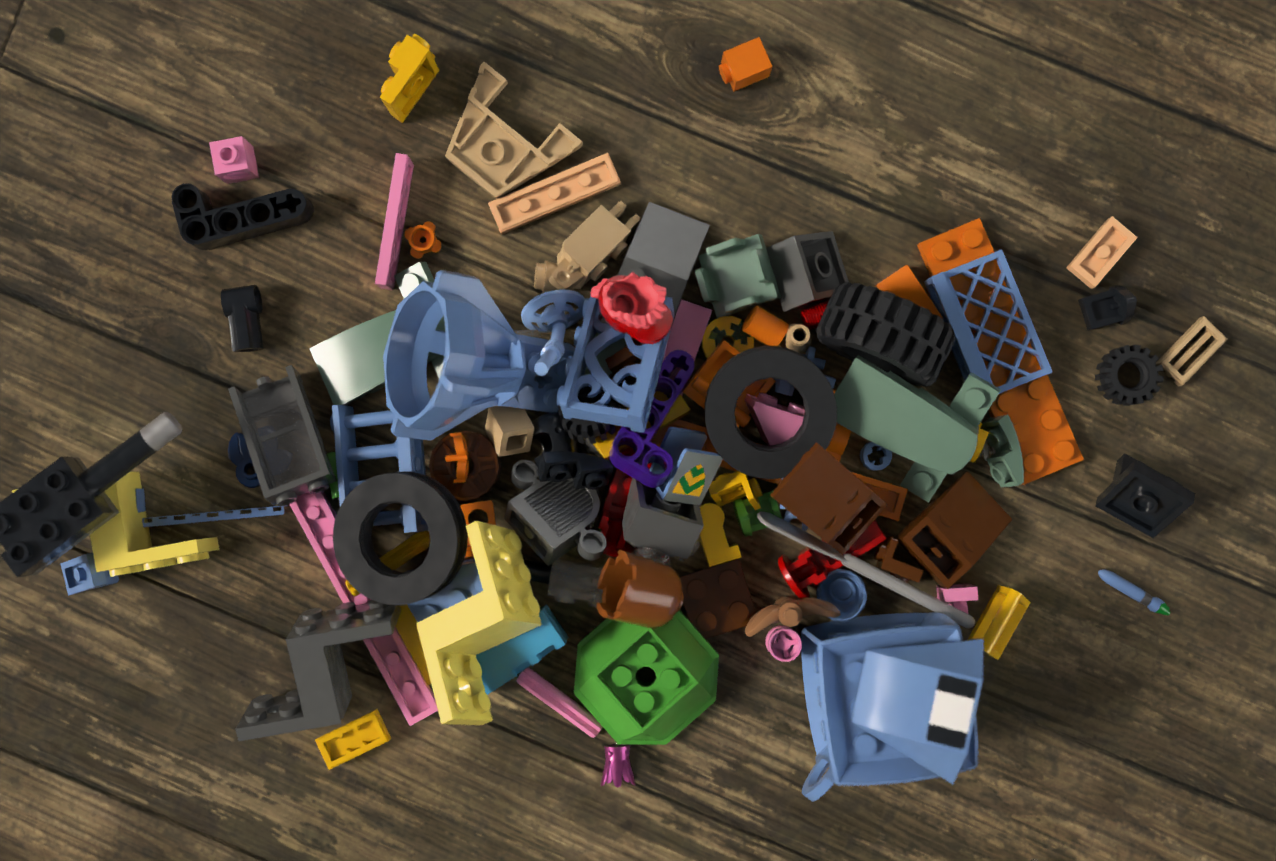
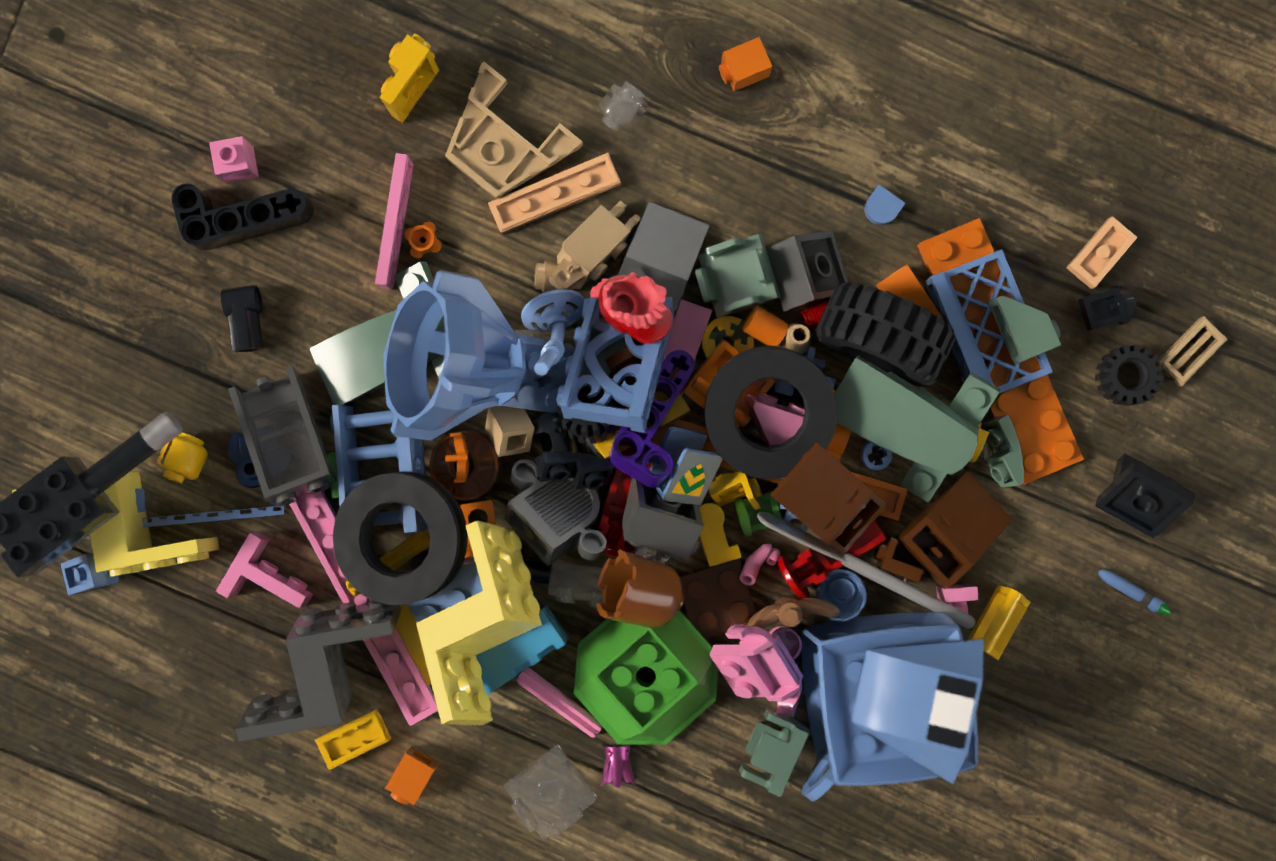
(182, 458): none -> yellow head
(263, 573): none -> bright pink bracket
(411, 776): none -> orange brick
(549, 794): none -> clear panel
(623, 106): none -> clear head
(753, 563): none -> bright pink arm
(759, 667): none -> bright pink plate
(774, 751): none -> sand green panel
(882, 206): none -> medium blue tile
(1024, 328): none -> sand green slope

